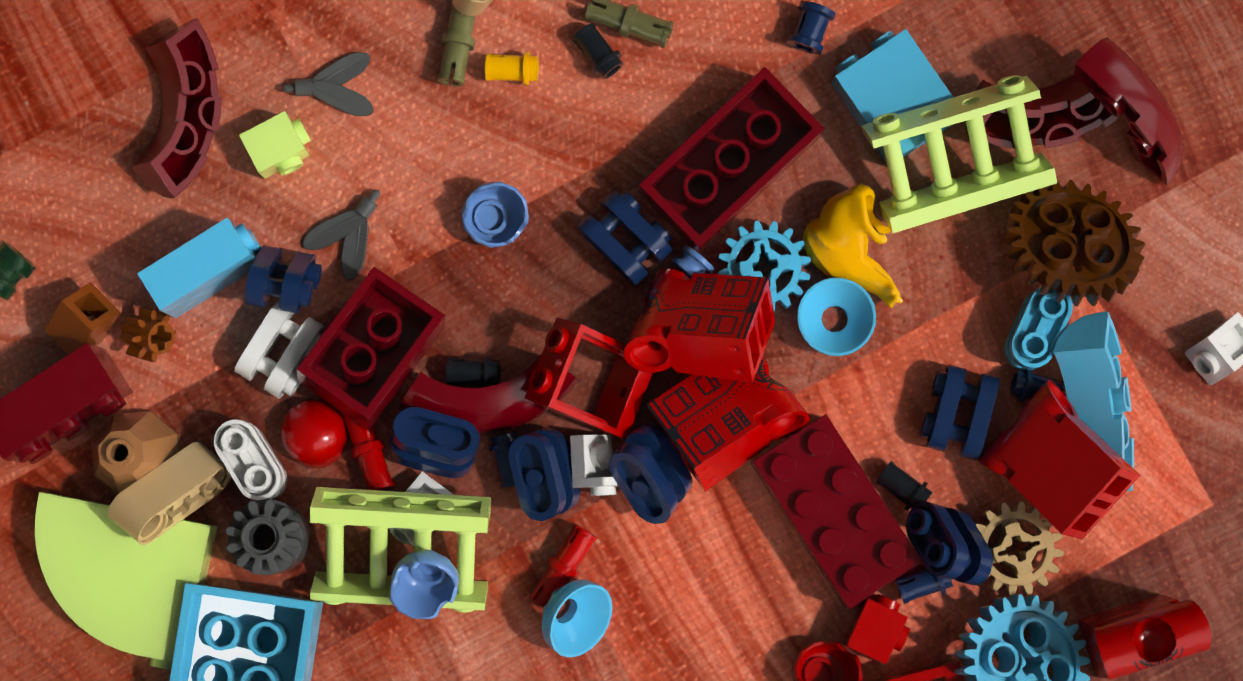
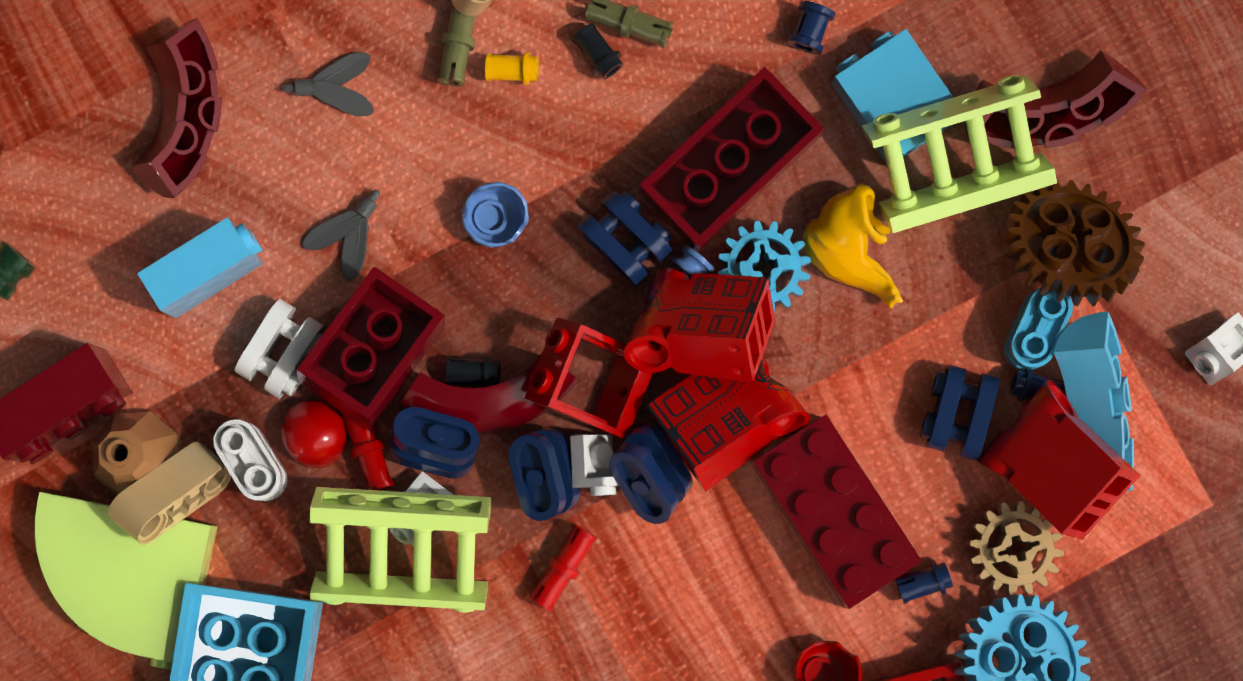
(82, 319): dark orange brick -> none
(147, 334): dark orange gear -> none
(277, 145): yellowish green brick -> none
(290, 542): dark grey gear -> none
(297, 284): dark blue brick -> none
(423, 584): medium blue hair -> none
(501, 446): dark blue pin -> none
(582, 623): medium azure piece -> none
(852, 300): medium azure piece -> none
(878, 629): red brick -> none
(903, 486): black pin -> none
(949, 543): dark blue brick -> none
(1129, 92): dark red brick -> none
(1144, 635): red piece -> none

